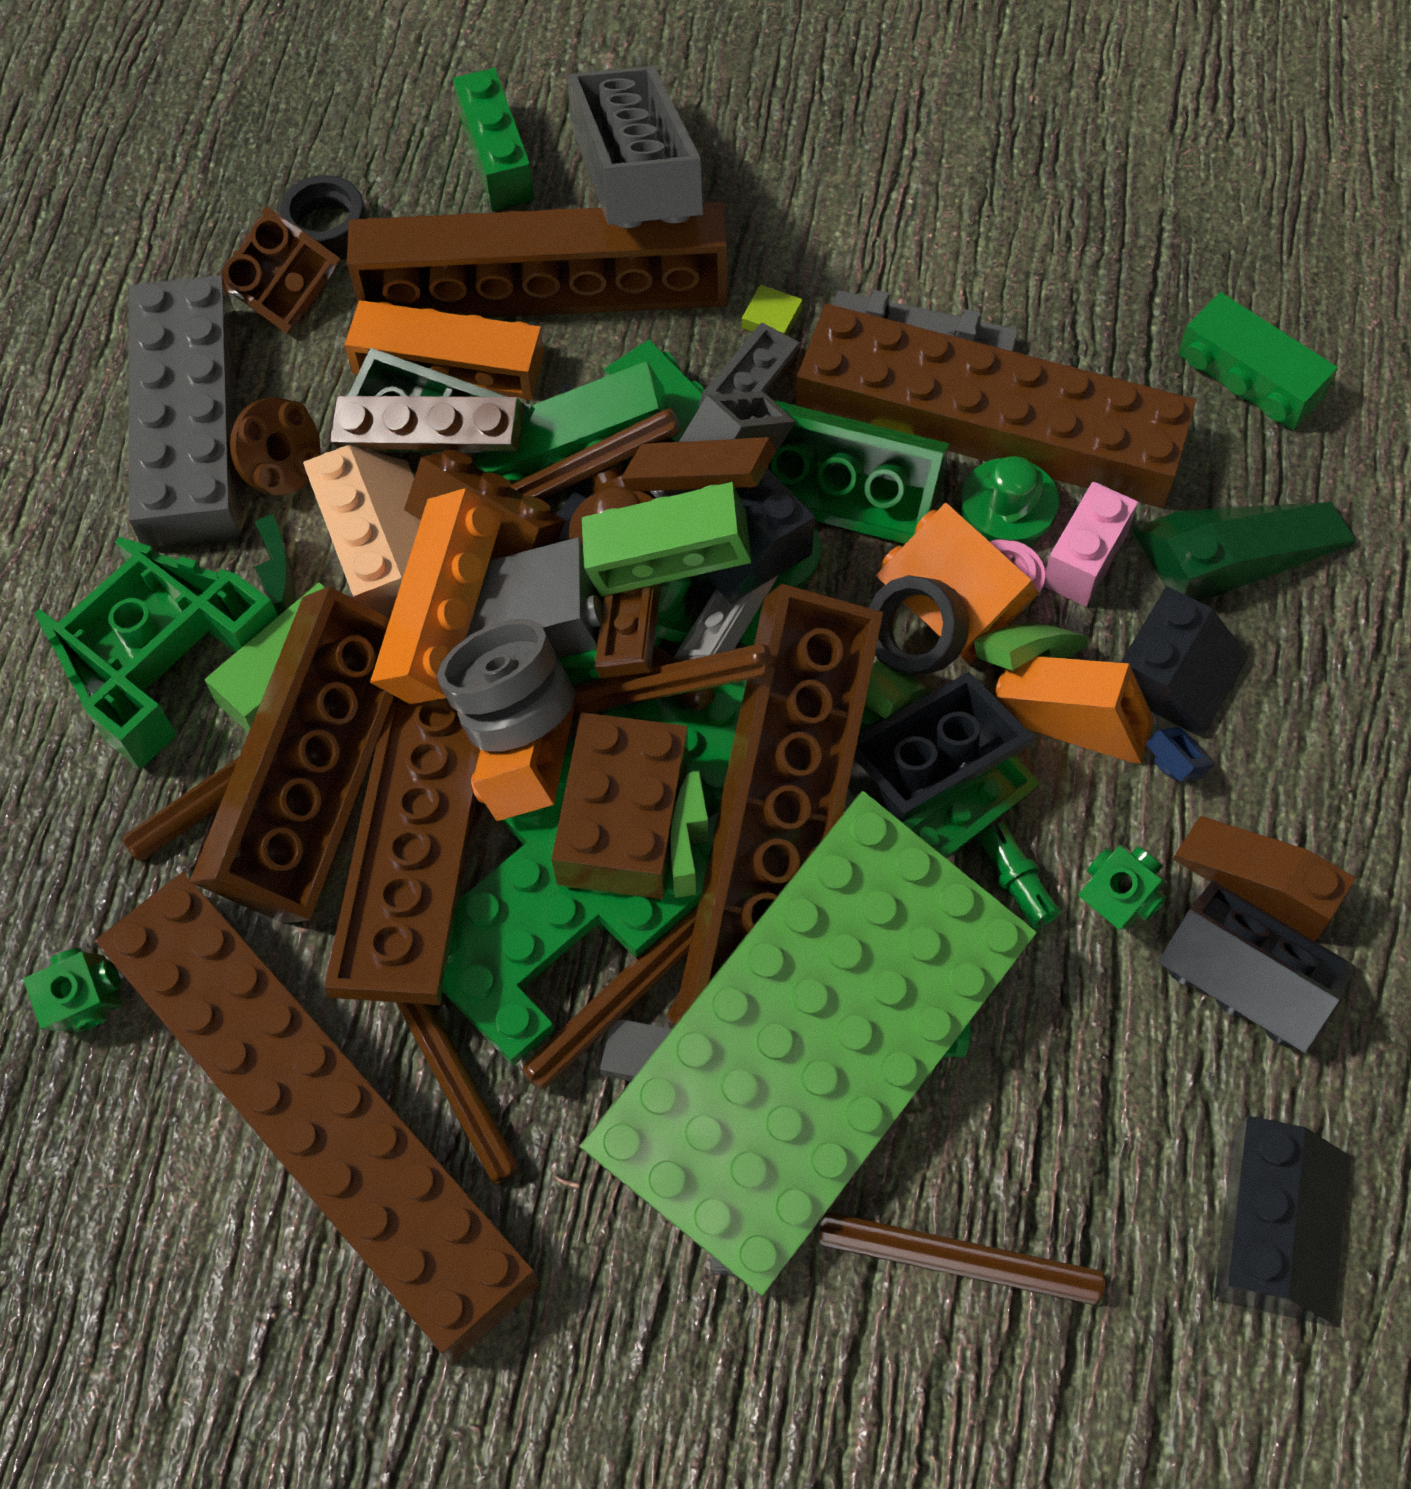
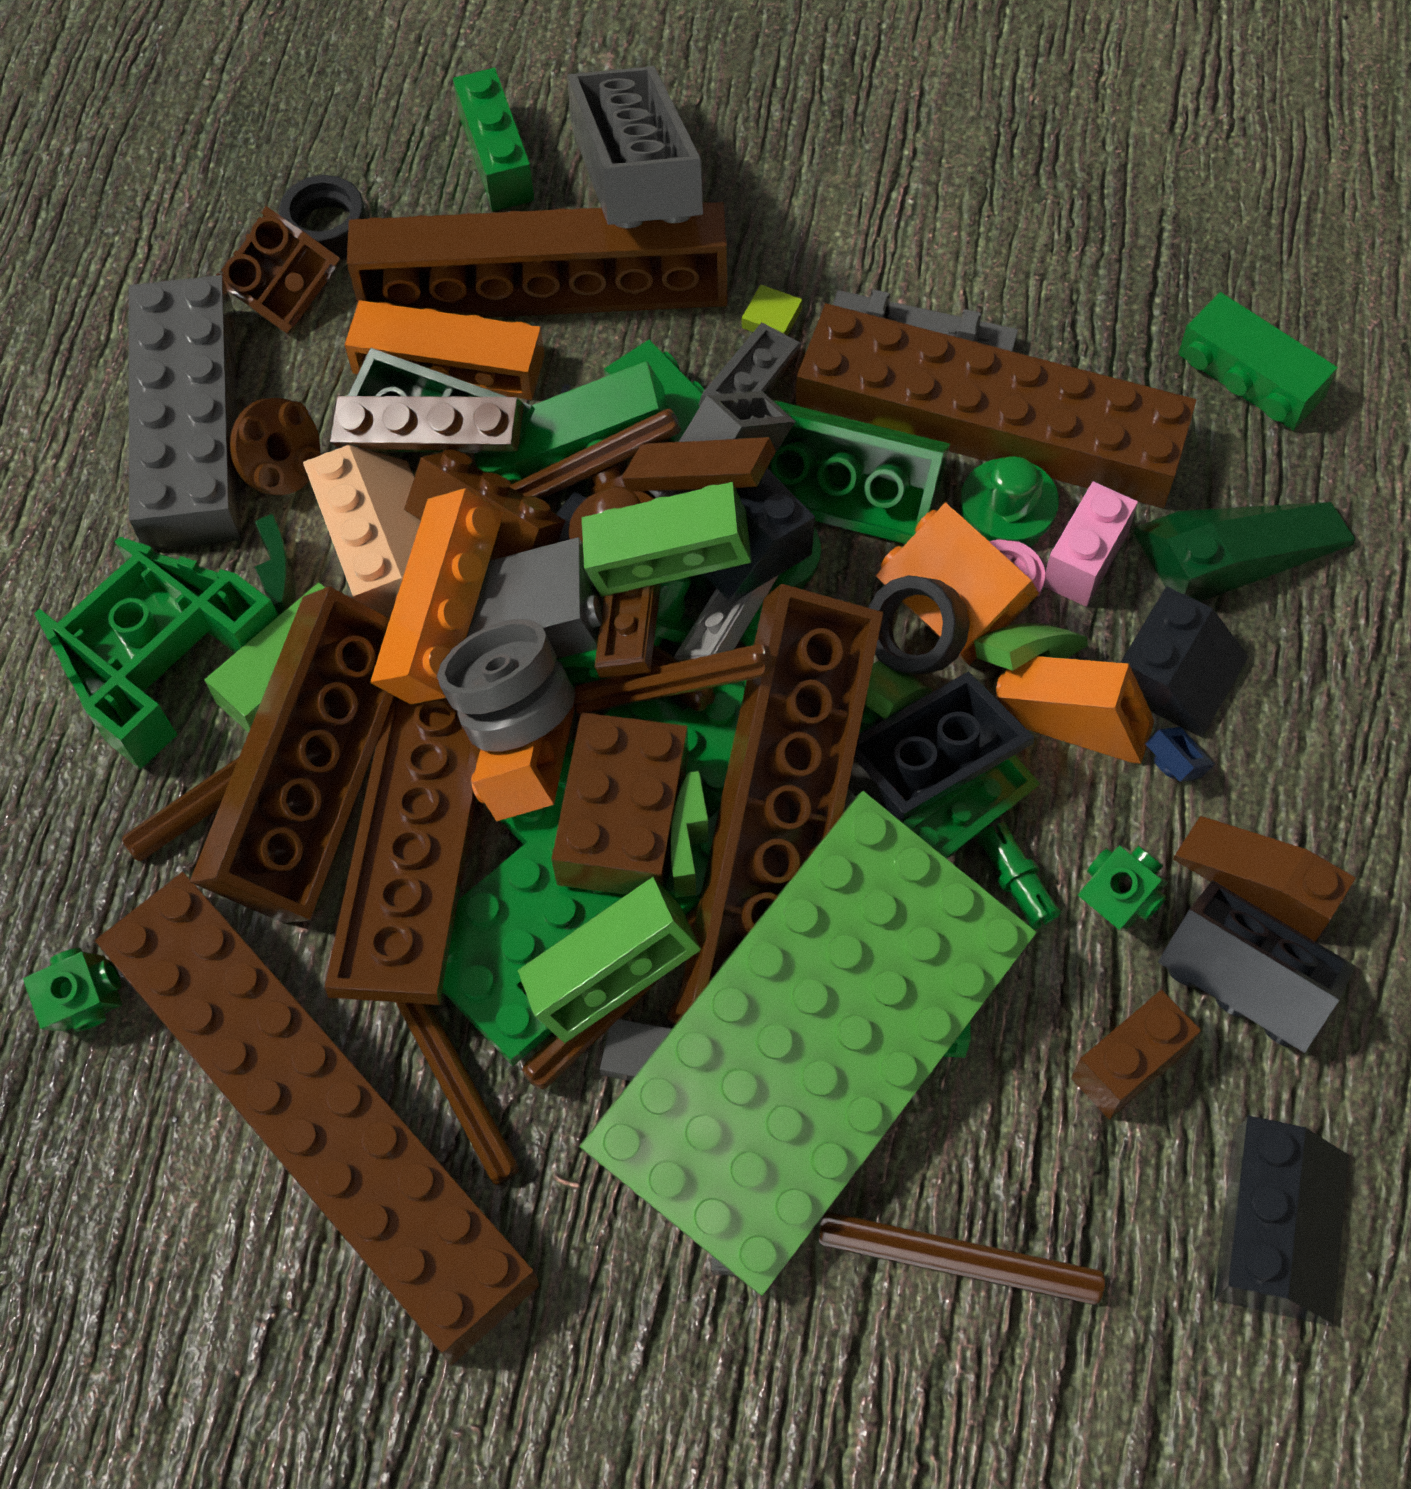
(608, 960): none -> bright green brick
(1135, 1054): none -> reddish brown brick

